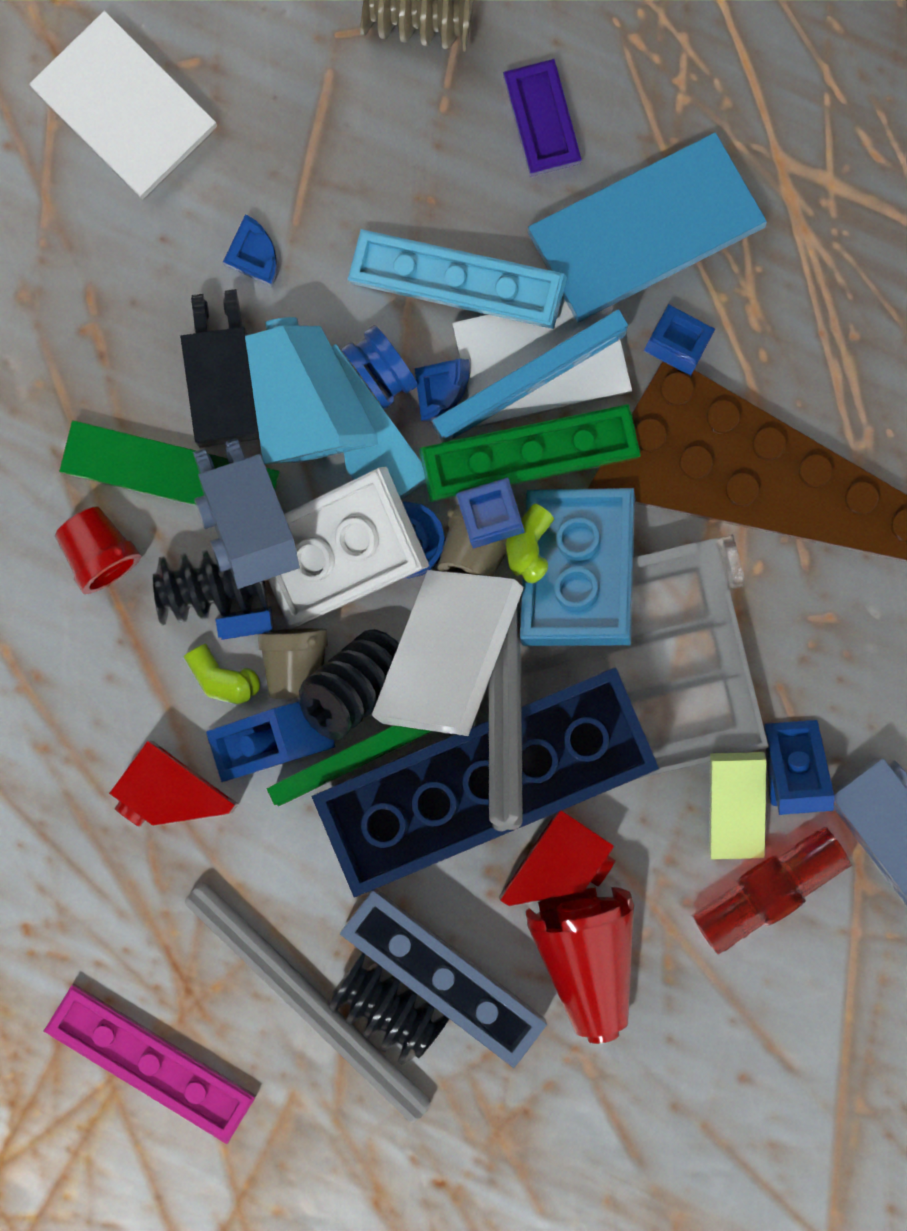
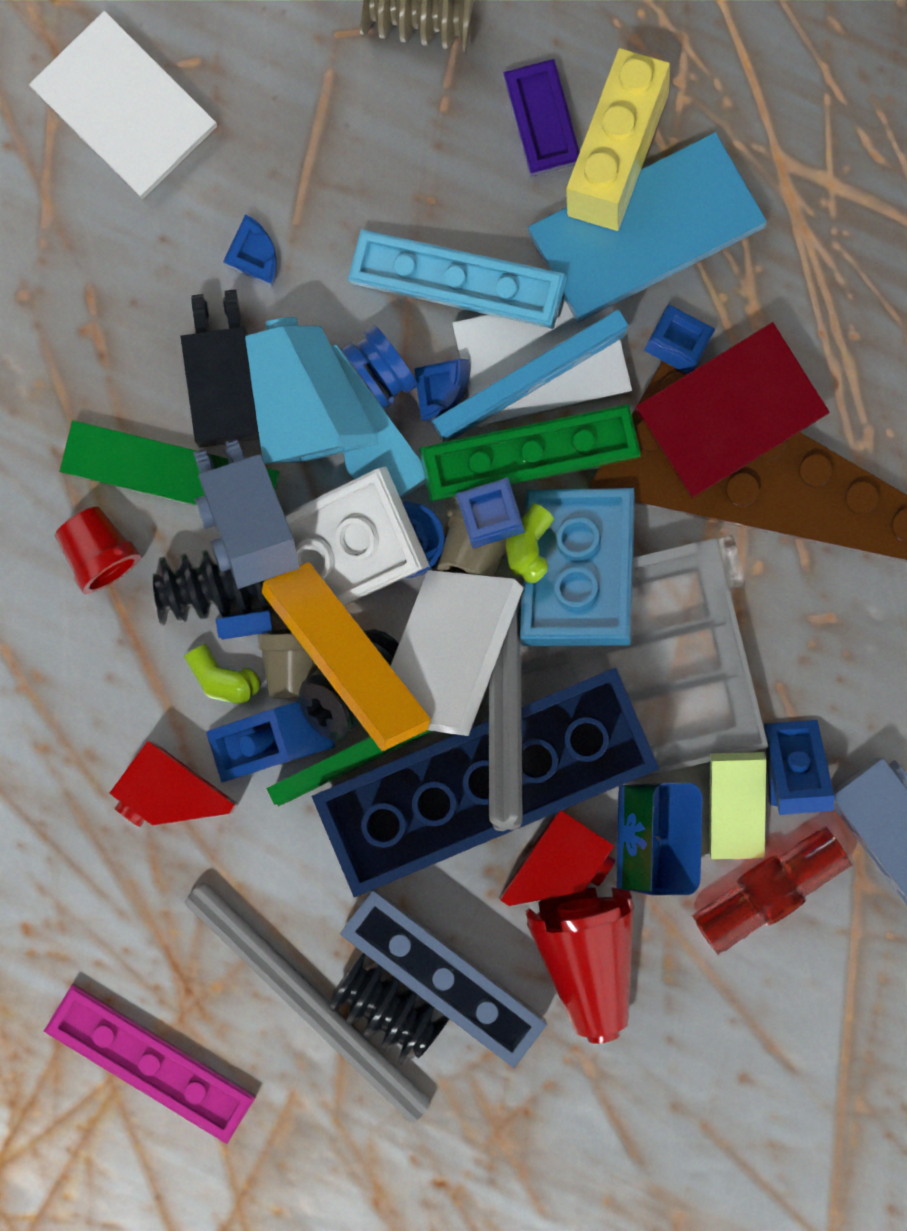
(346, 656): none -> light orange tile
(618, 139): none -> light yellow brick
(642, 861): none -> blue piece
(732, 410): none -> dark red tile

